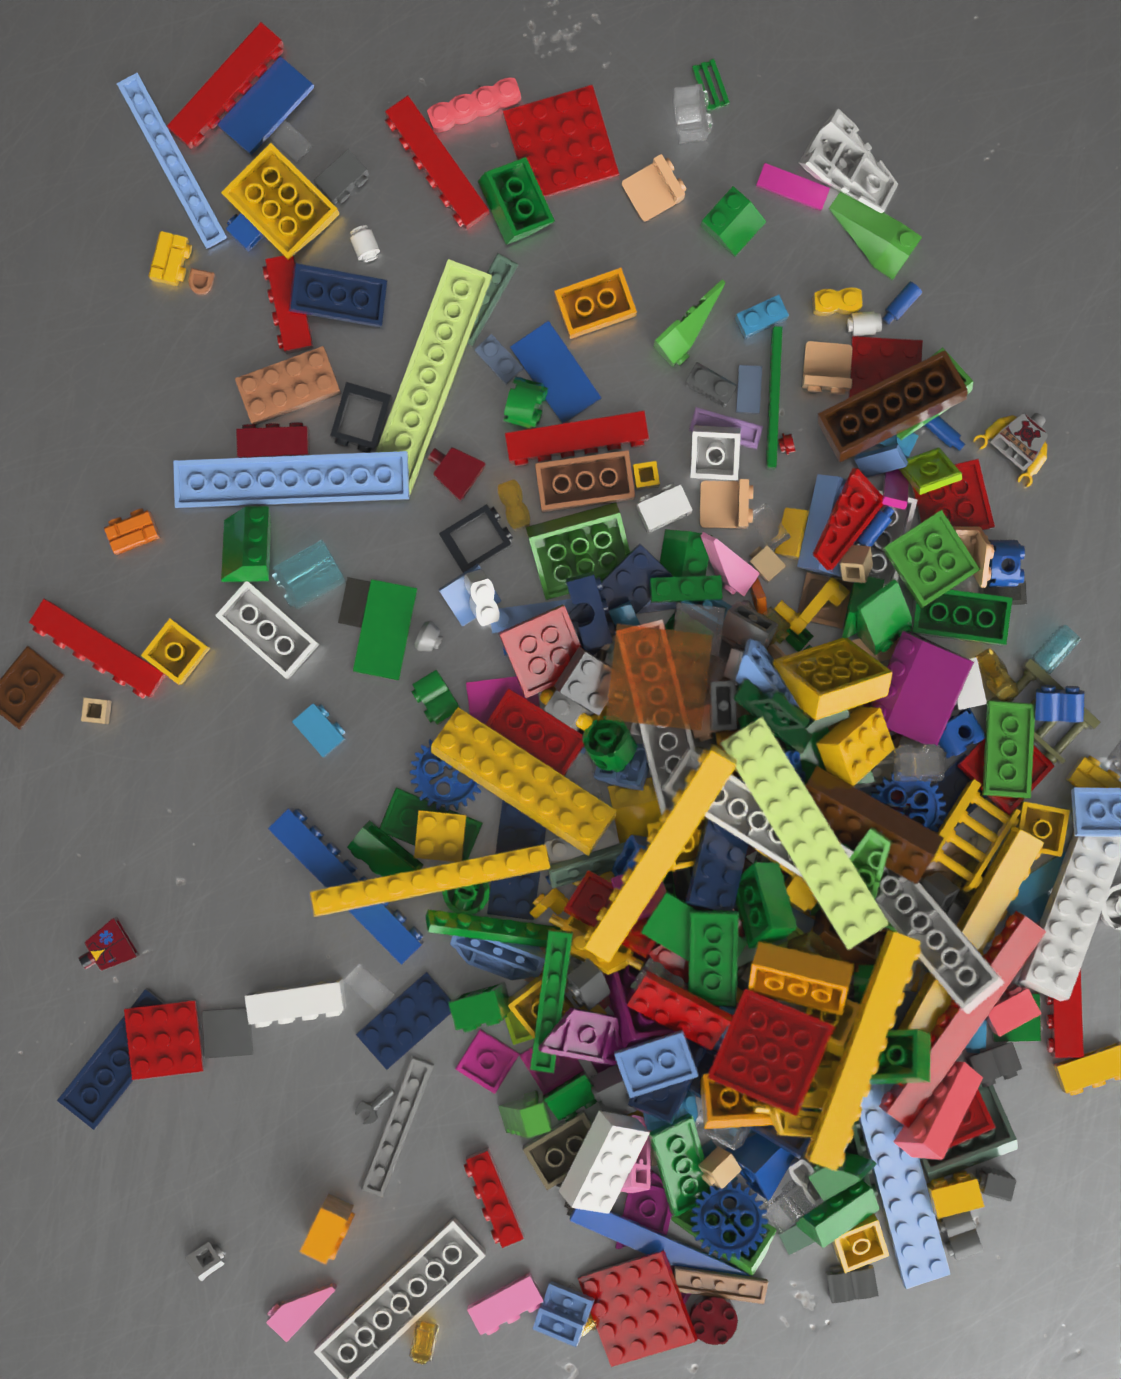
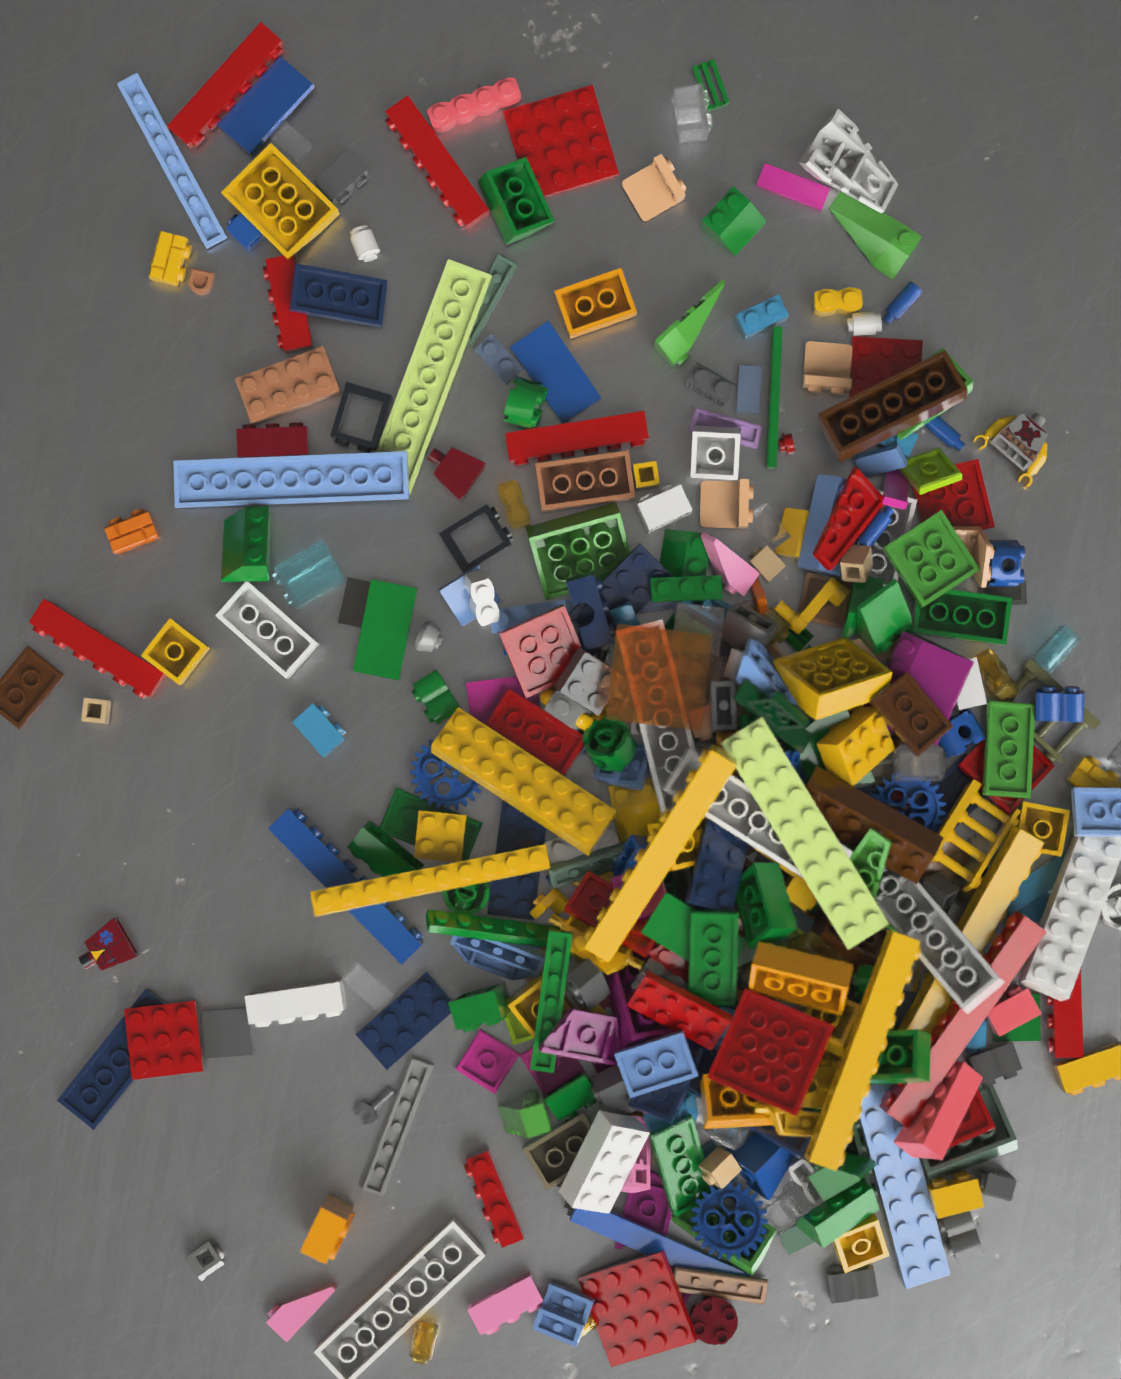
(911, 714): none -> reddish brown tile

